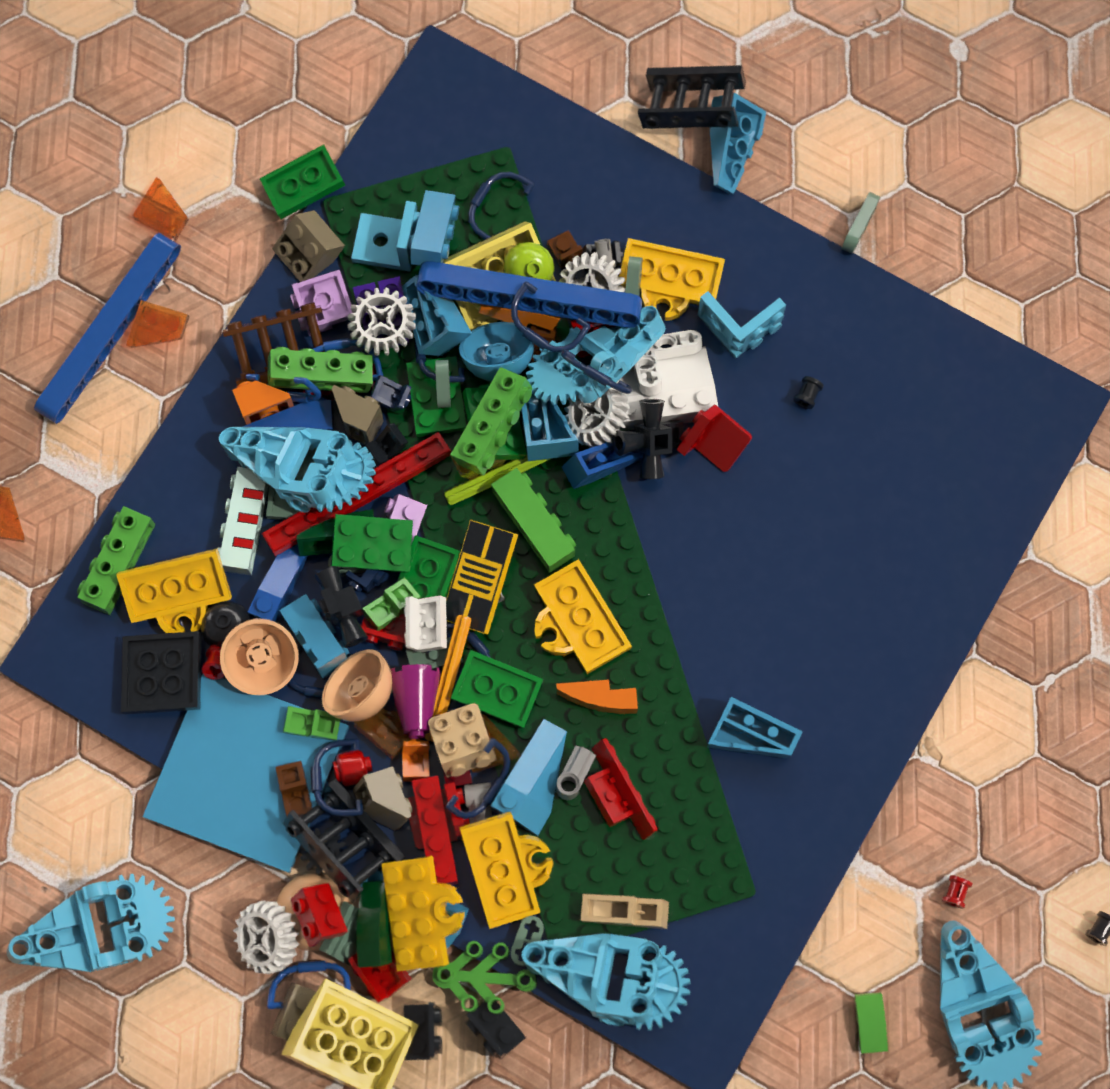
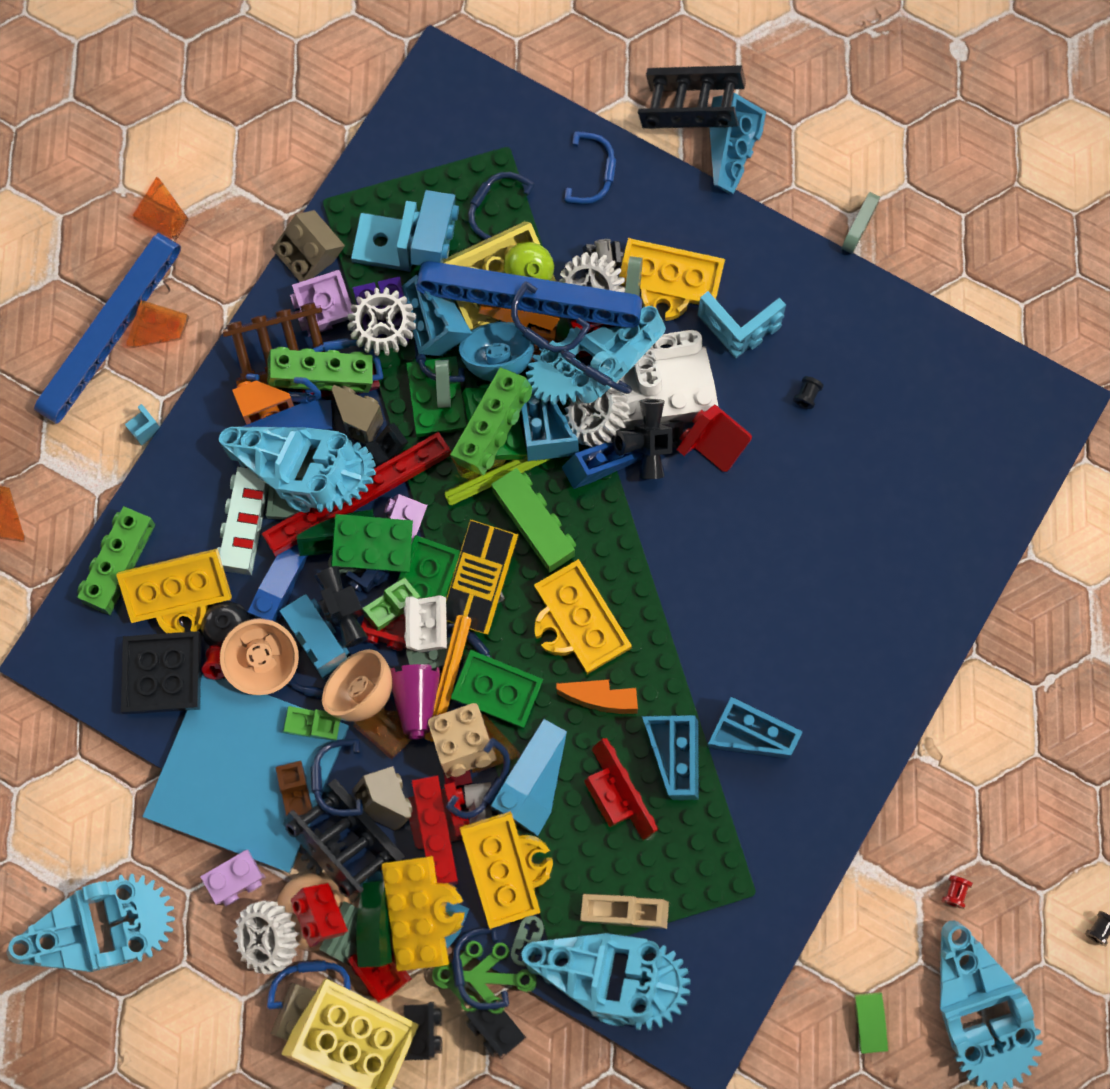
(142, 426): none -> medium azure panel
(233, 878): none -> lavender bracket
(302, 182): green plate -> none
(351, 767): red head -> none
(390, 394): dark blue bracket -> none
(415, 760): orange bracket -> none
(458, 973): none -> dark blue piece
(564, 248): reddish brown bracket -> none
(575, 771): light grey piece -> none
(609, 169): none -> blue piece
(676, 751): none -> dark azure wedge

